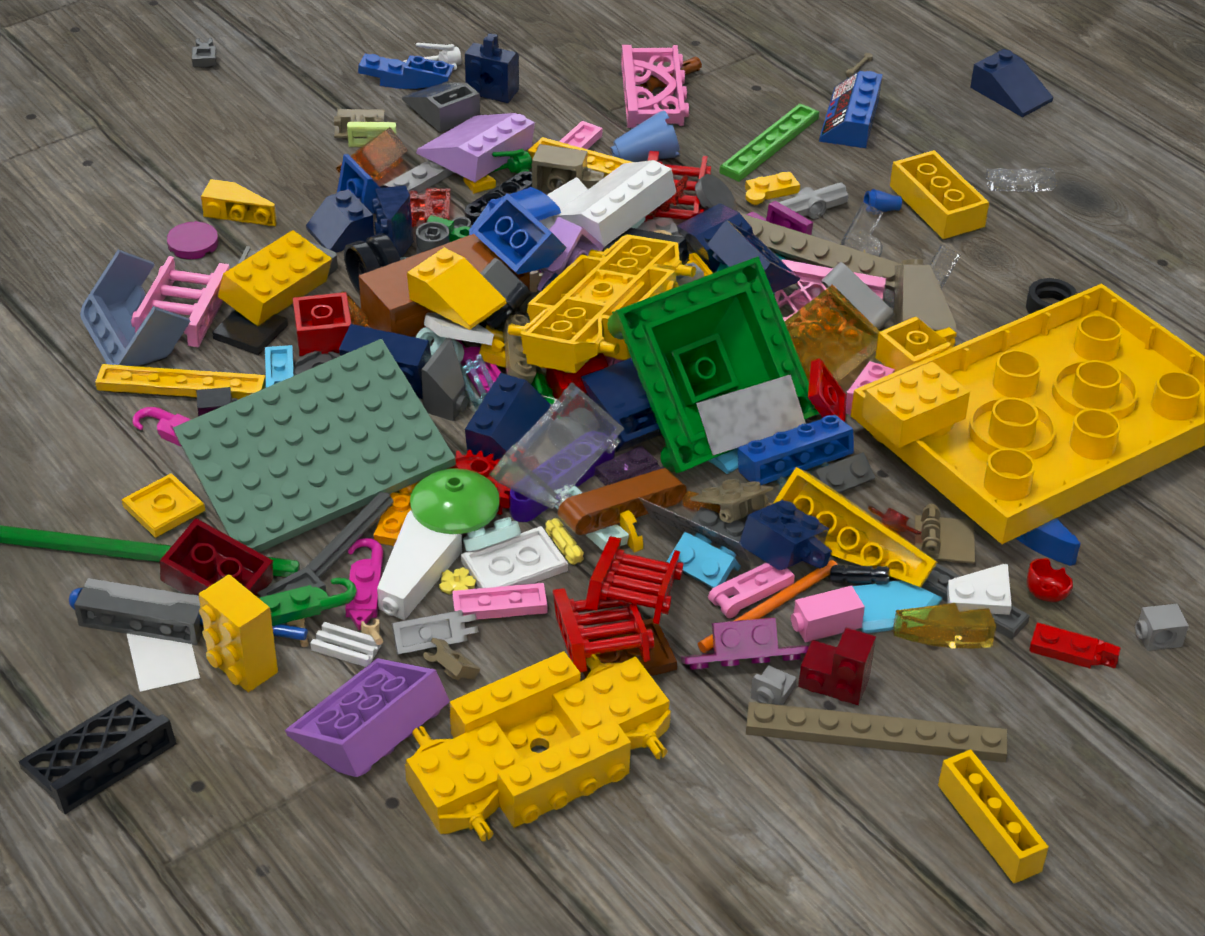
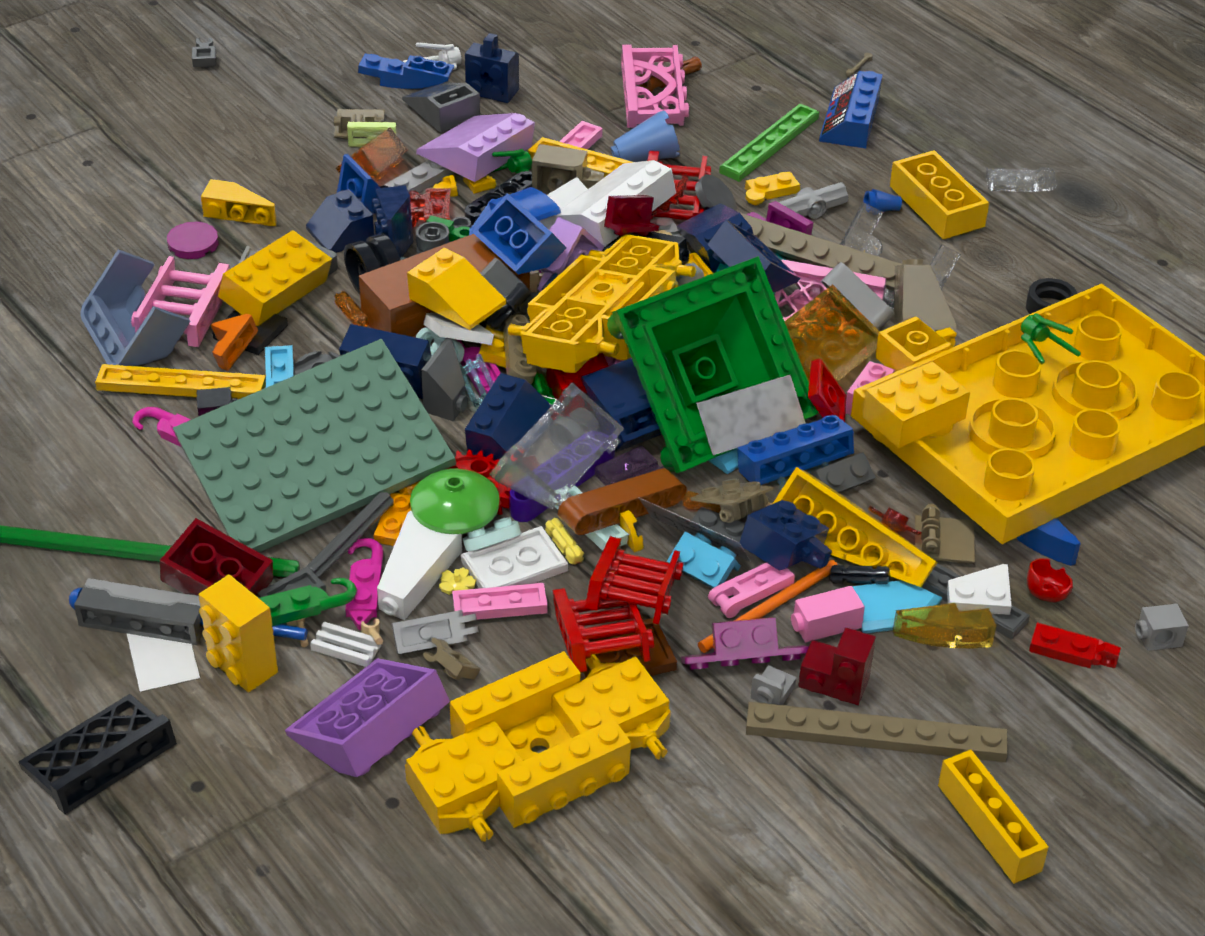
(163, 505): yellow plate -> none
(233, 337): none -> orange slope
(321, 322): red brick -> none
(448, 182): none -> yellow tile
(630, 214): none -> dark red bracket
(1009, 83): dark blue slope -> none
(1036, 329): none -> green plant

